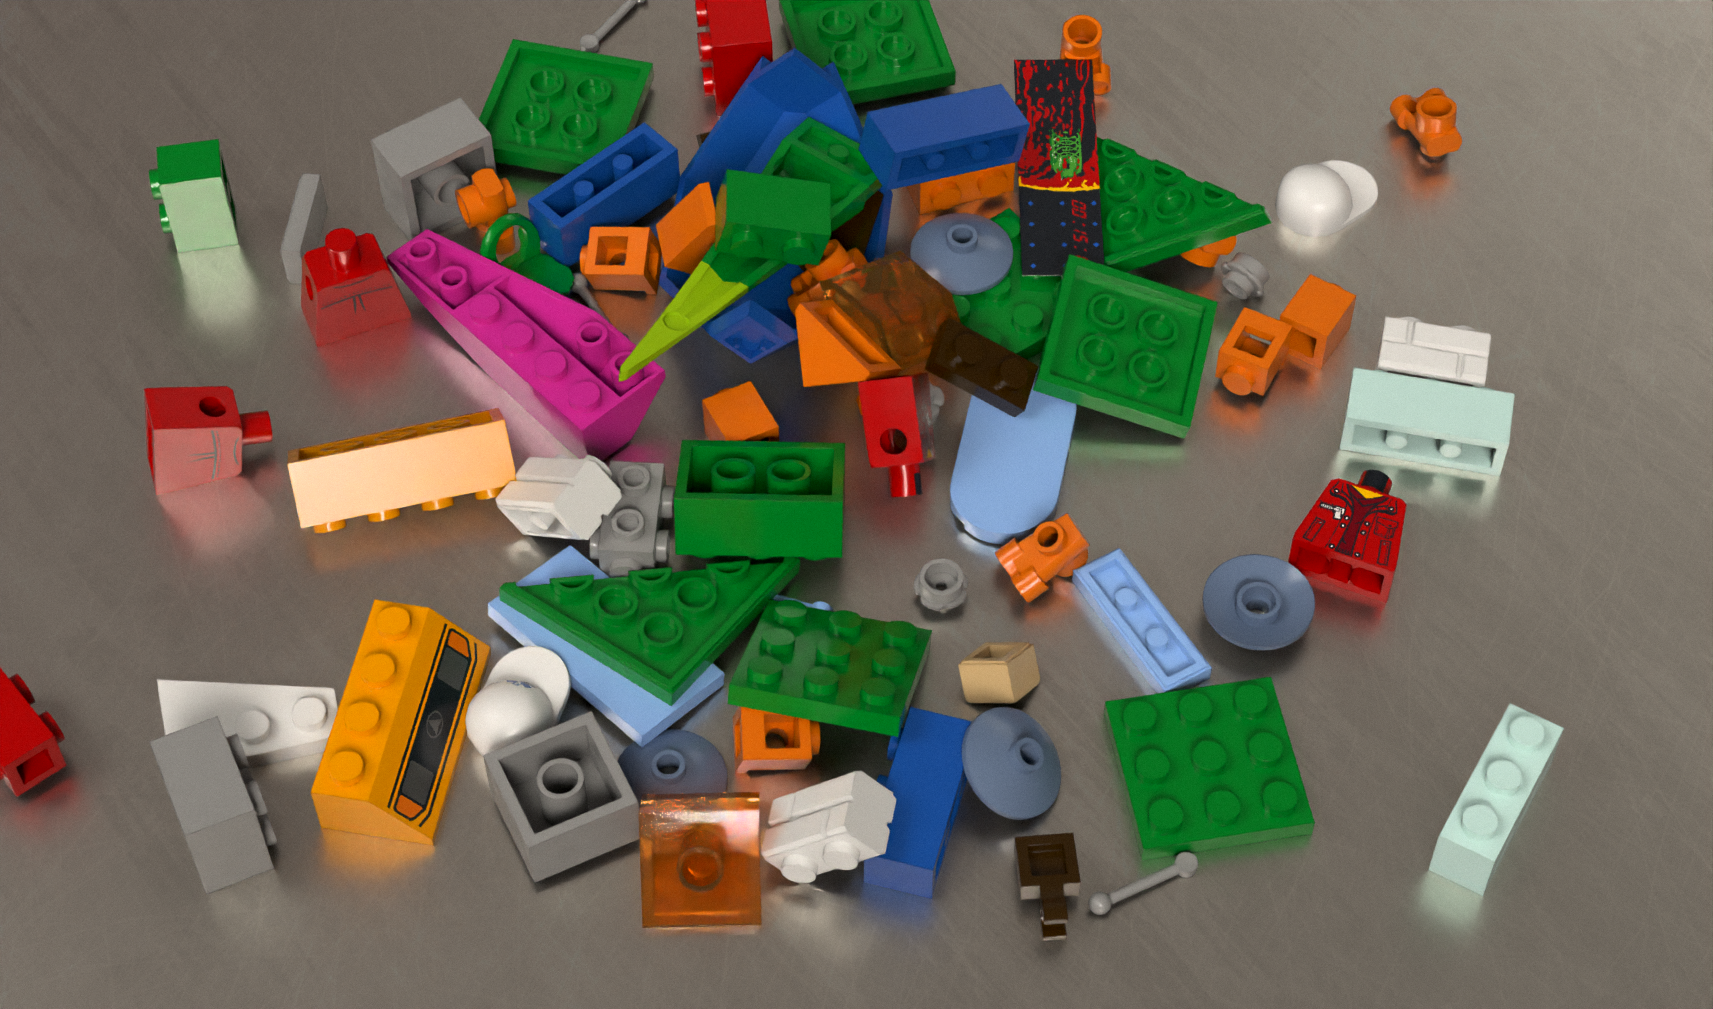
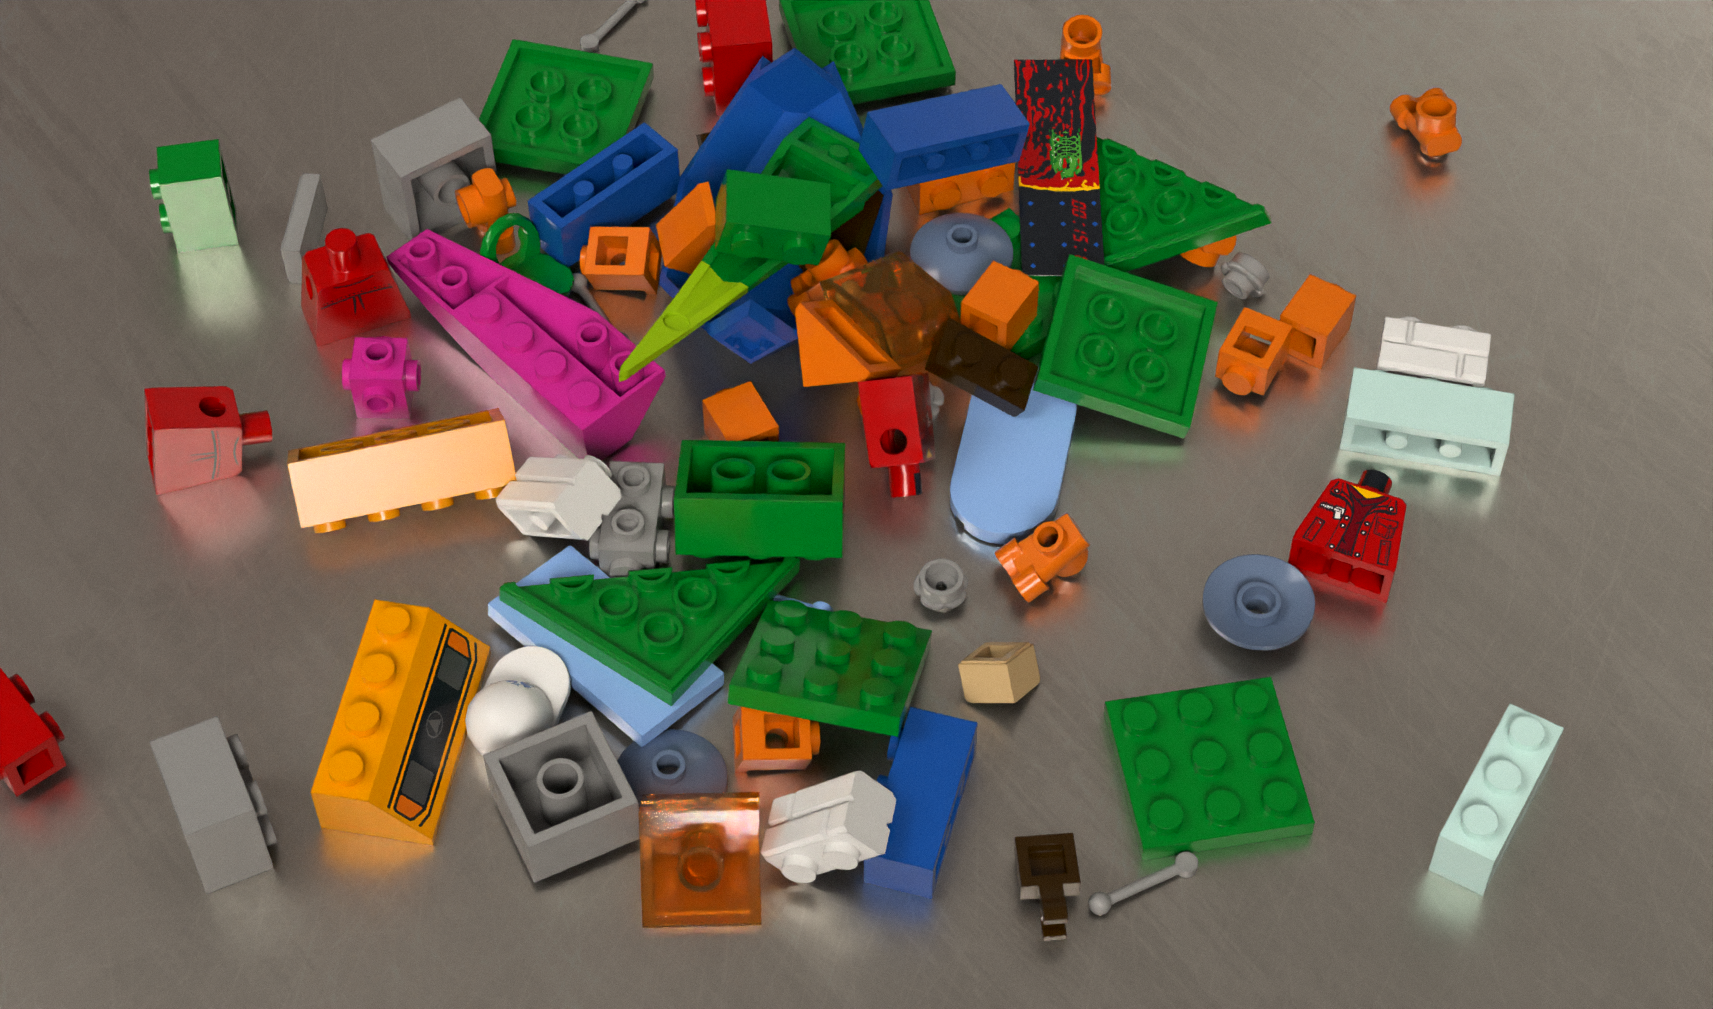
(270, 720): white wing -> none
(382, 377): none -> dark pink brick
(1001, 304): none -> orange brick
(1011, 763): sand blue dish -> none
(1141, 623): light blue tile -> none
(1325, 197): white cap -> none

